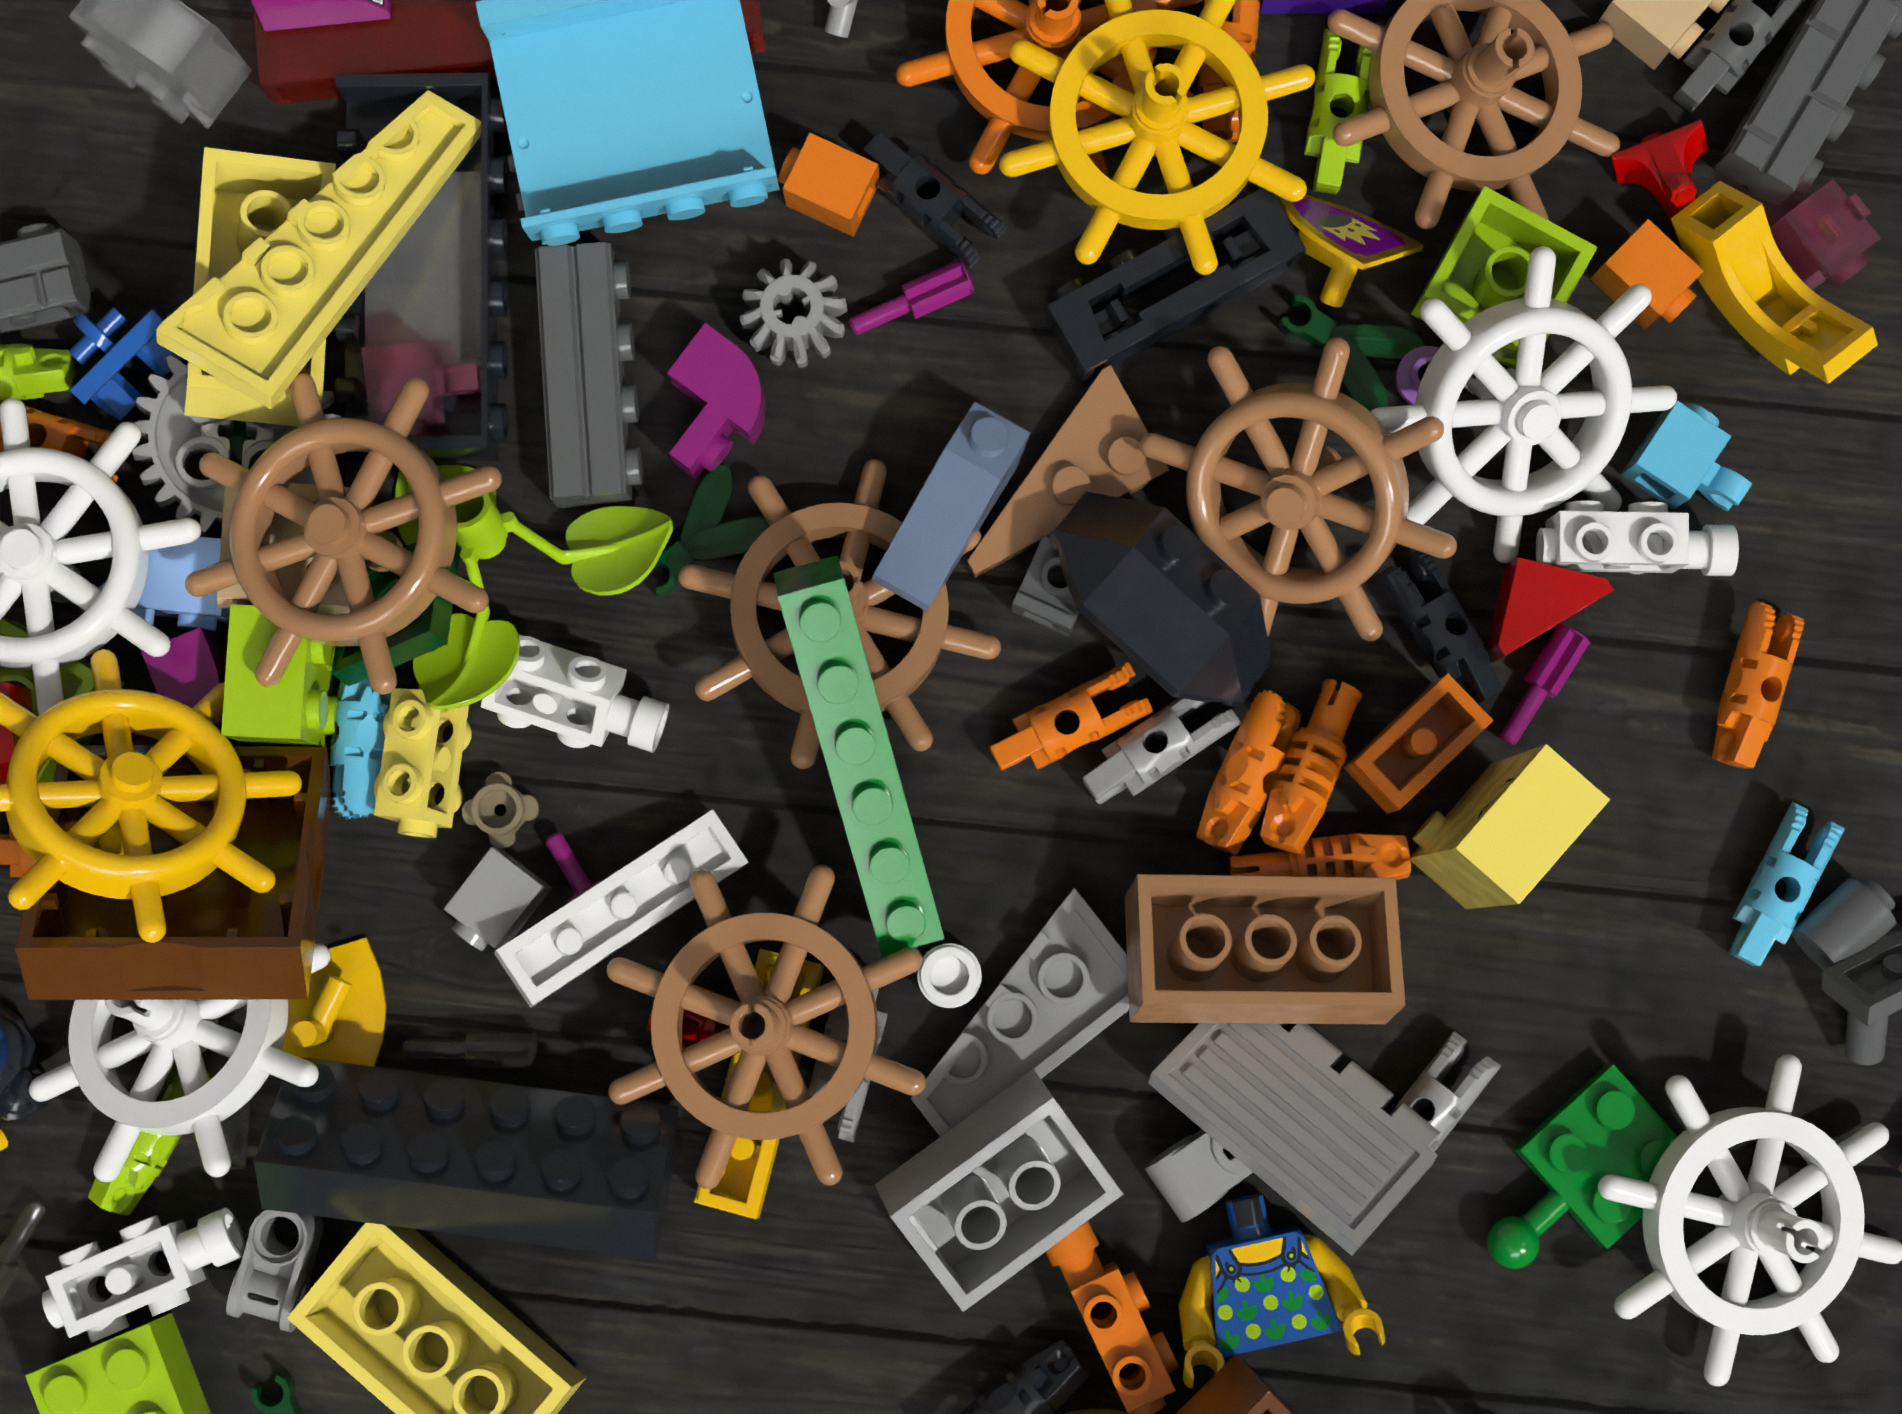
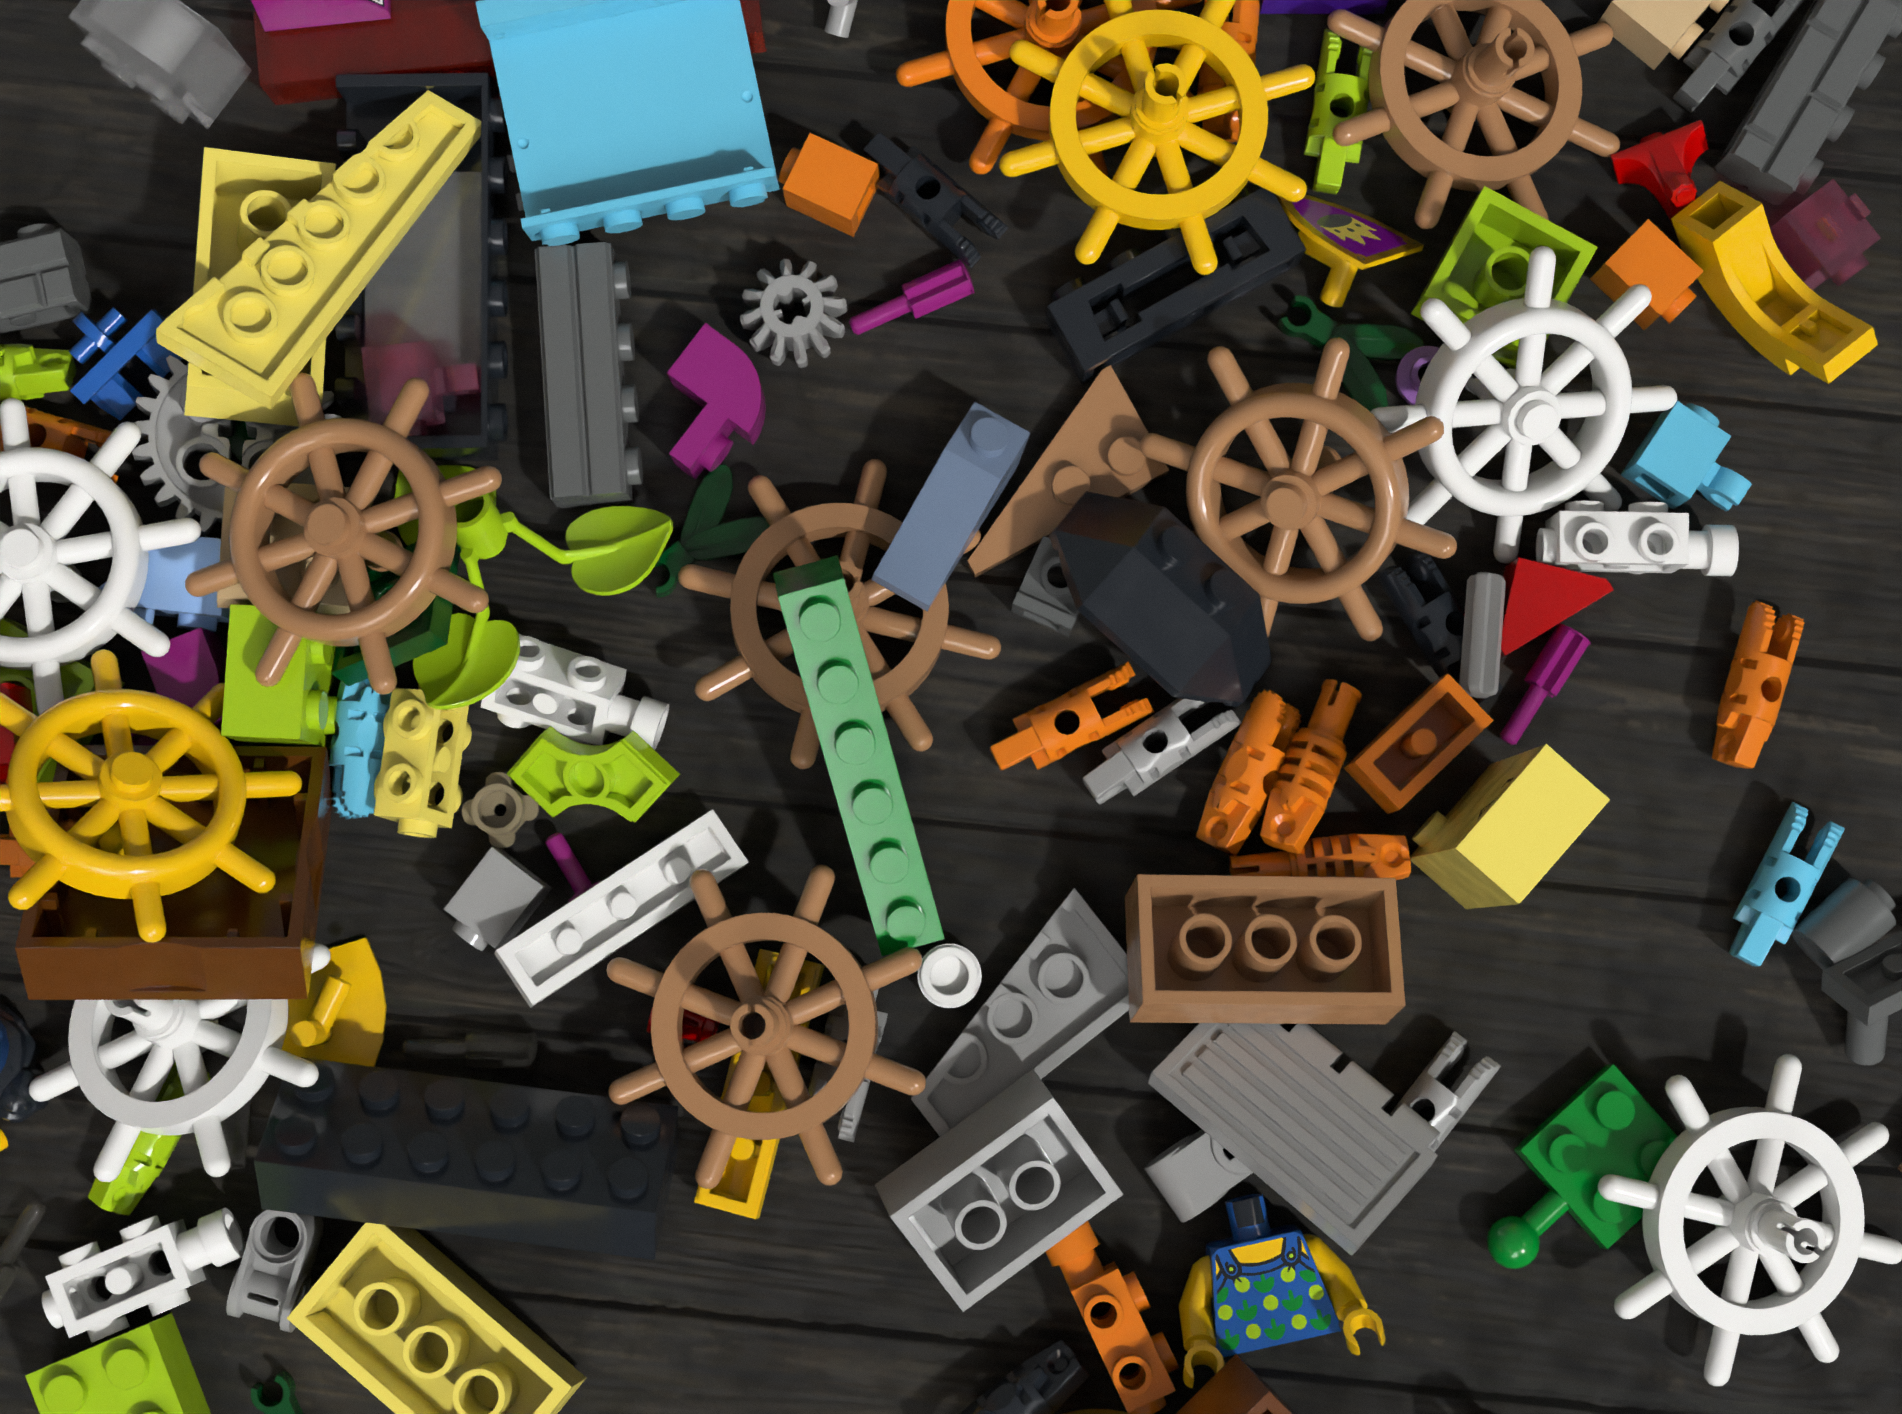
(615, 775): none -> lime tile
(1482, 634): none -> light grey axle

